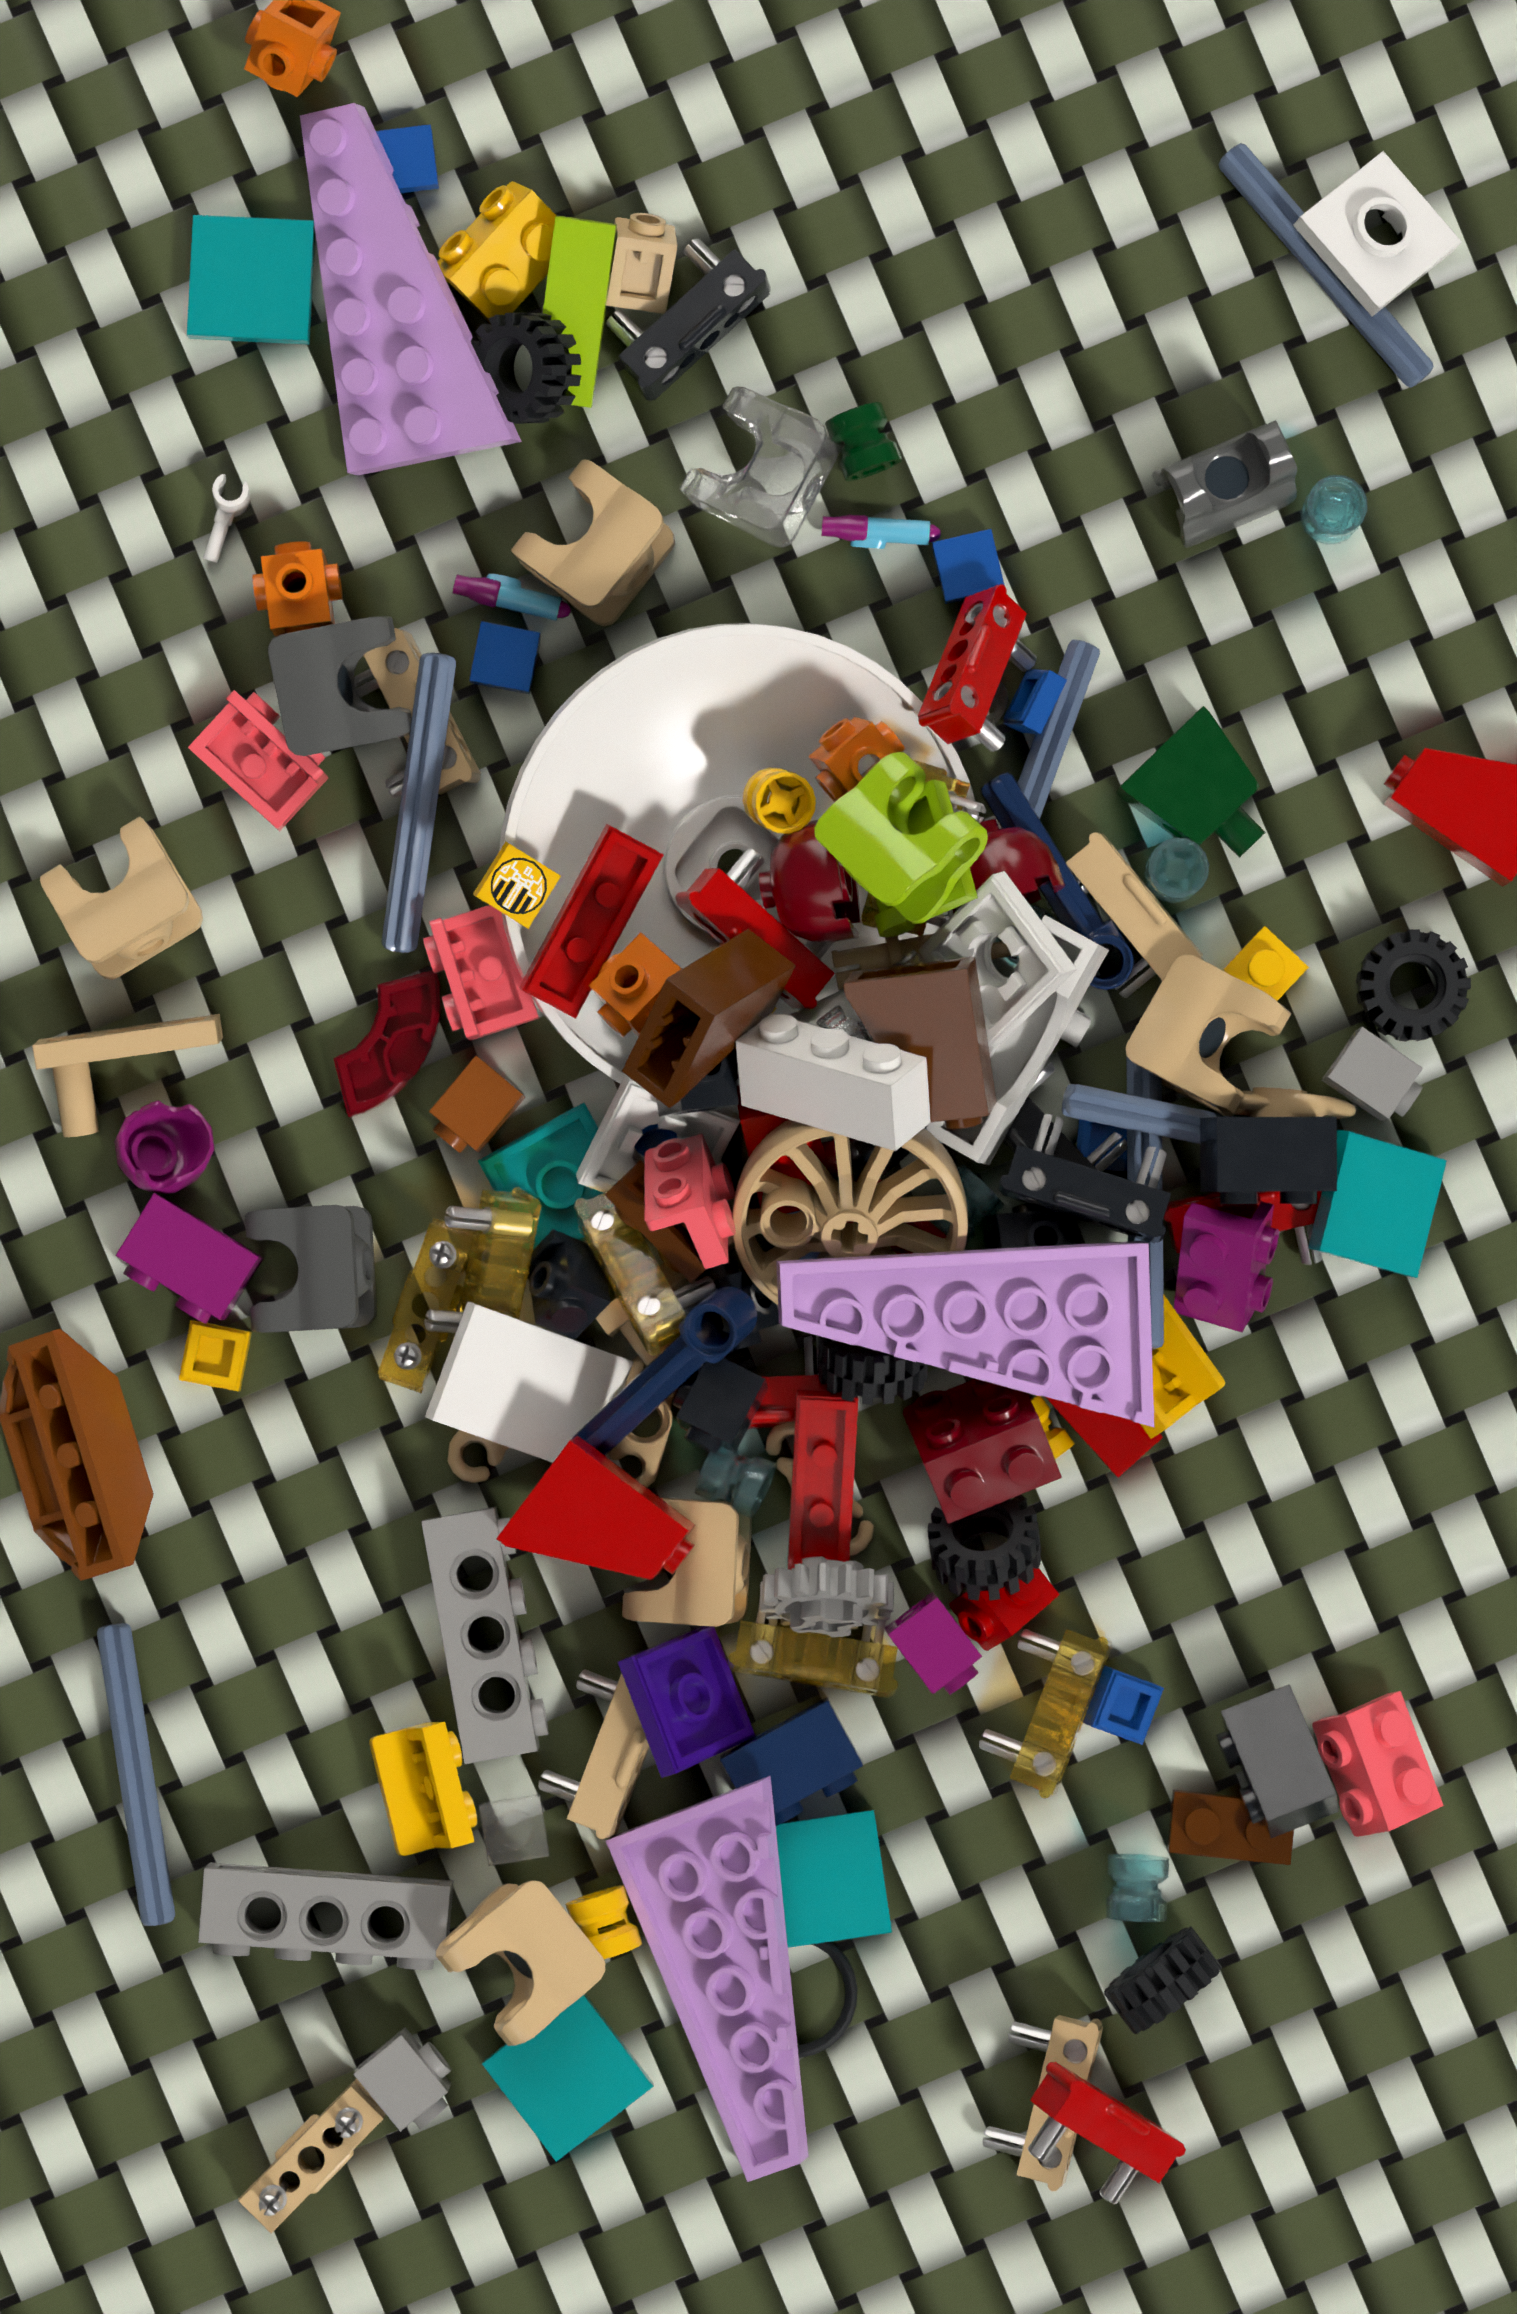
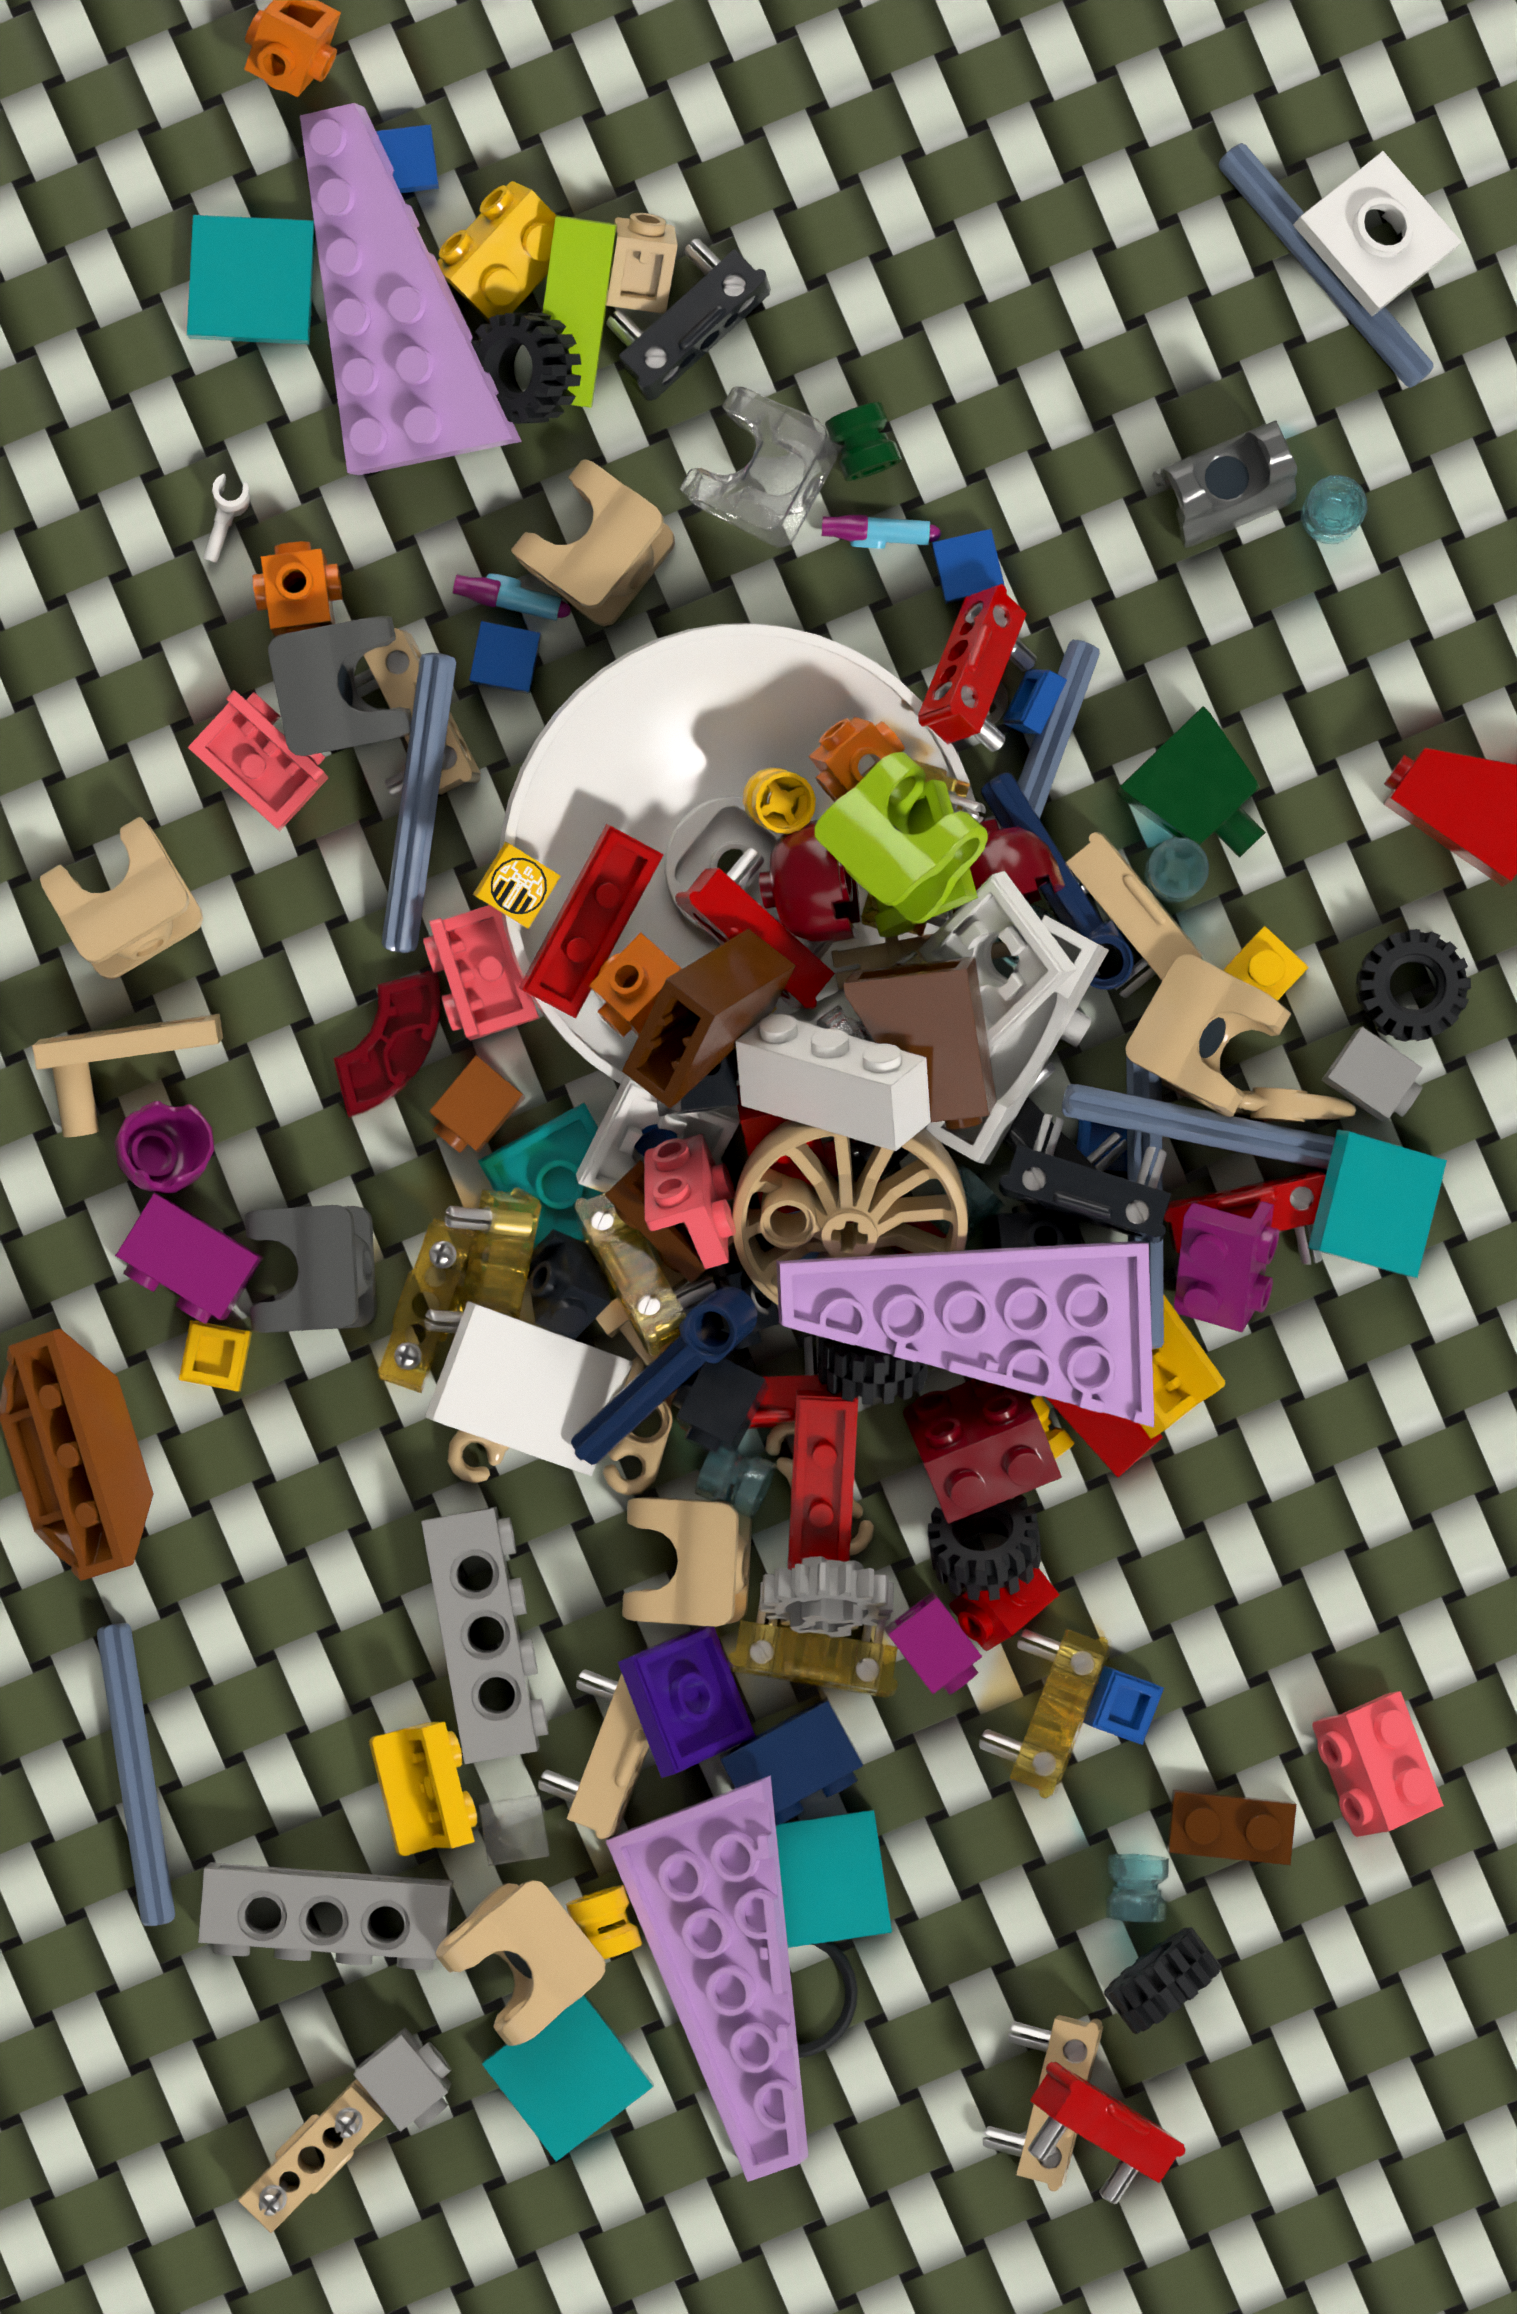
(598, 1518): red slope -> none
(1268, 1155): black brick -> none
(1278, 1761): brick -> none

